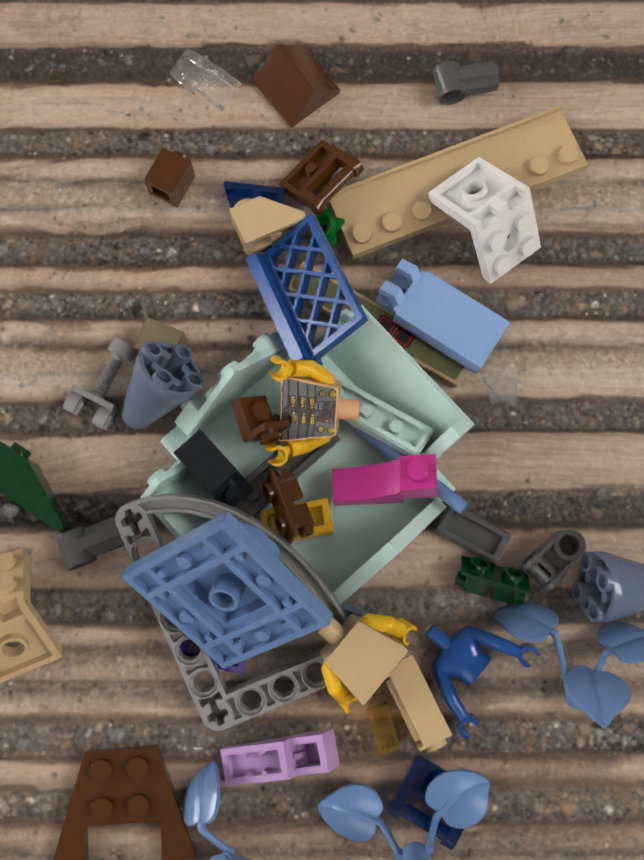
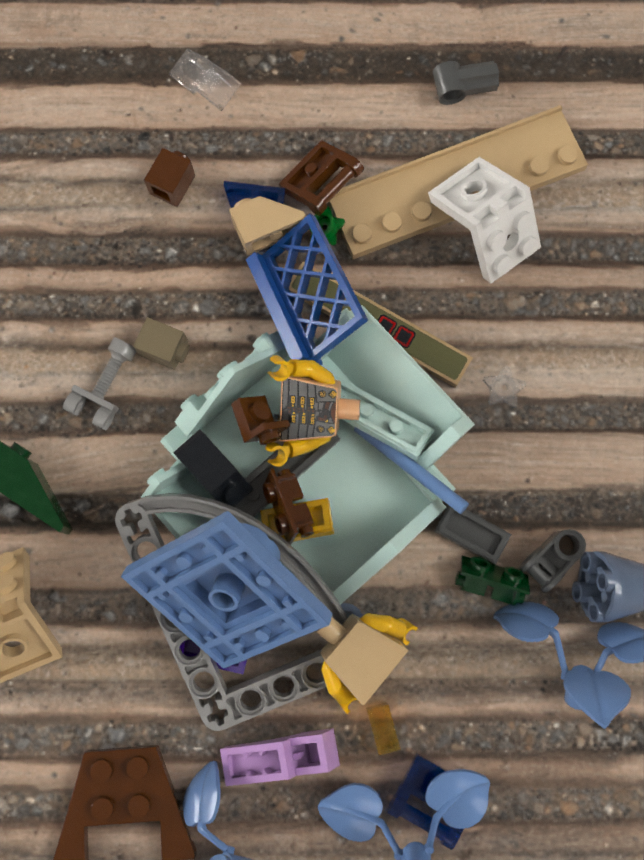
(85, 544): dark grey piece -> none
(160, 382): sand blue cone -> none
(294, 83): reddish brown slope -> none
(386, 482): dark pink slope -> none
(417, 705): tan window -> none
(442, 315): light blue tile -> none
(466, 660): blue piece -> none

